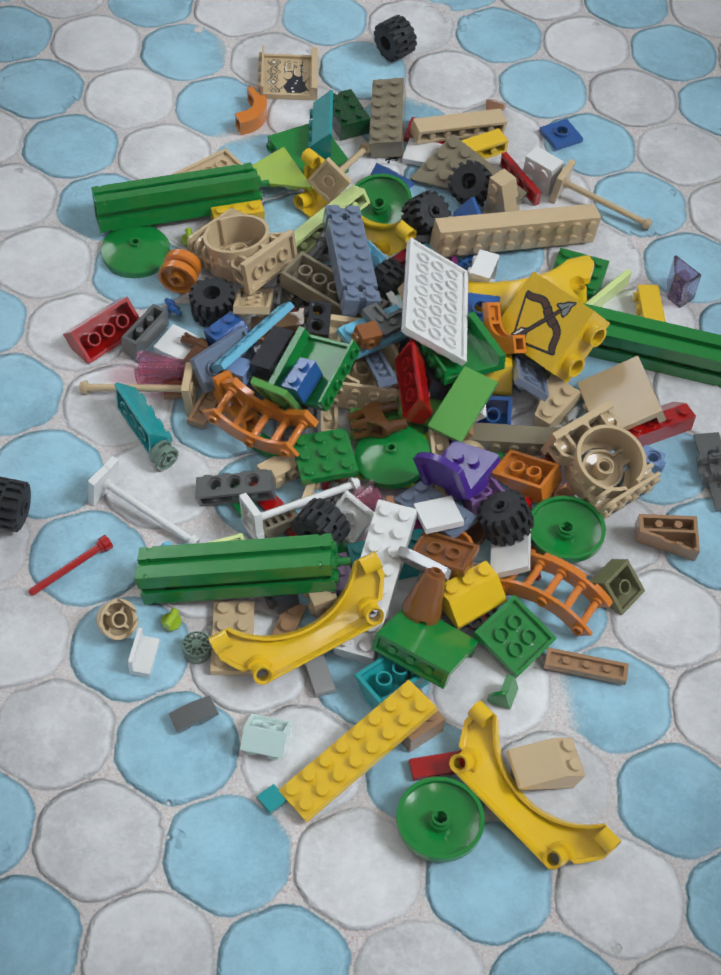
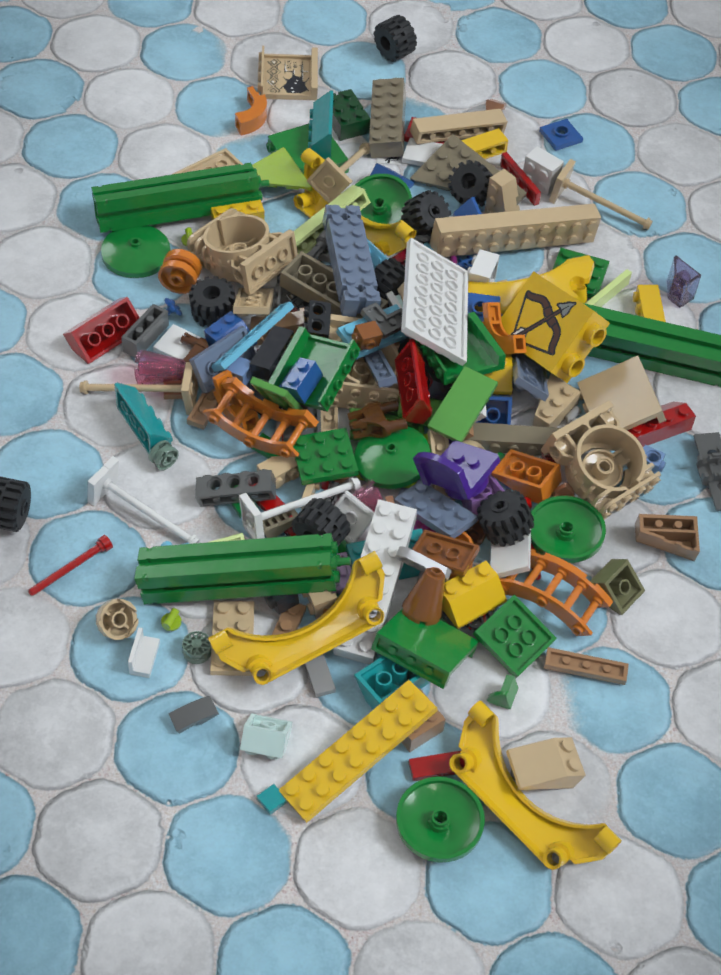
(438, 514): white tile -> none

